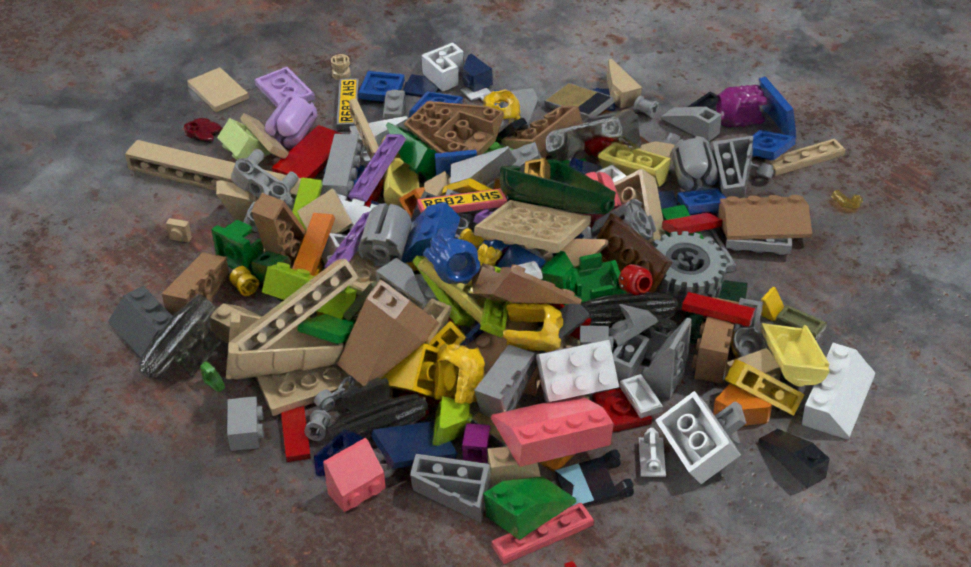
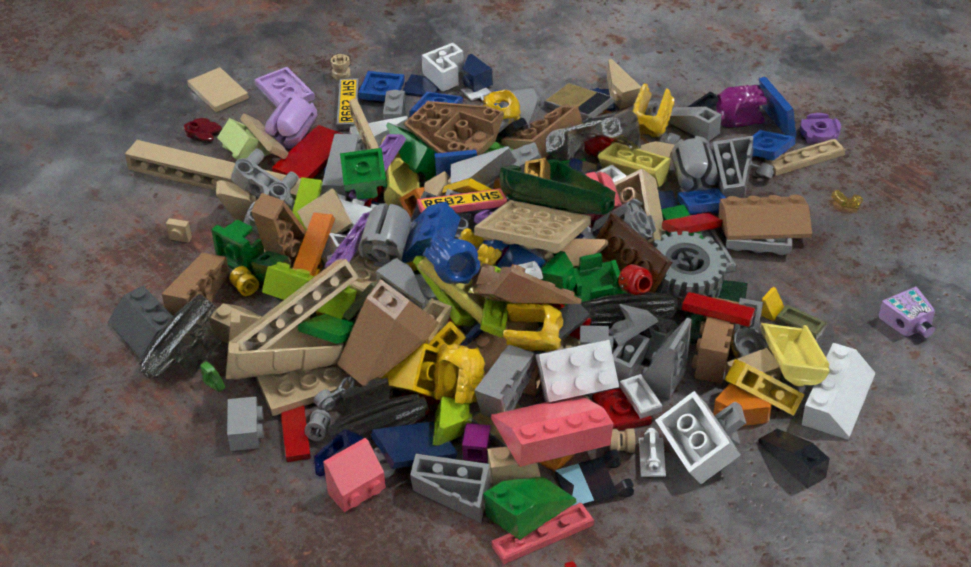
(363, 172): none -> green panel
(627, 440): none -> tan wheel
(650, 124): none -> yellow piece
(819, 128): none -> medium lavender plate
(908, 313): none -> lavender torso

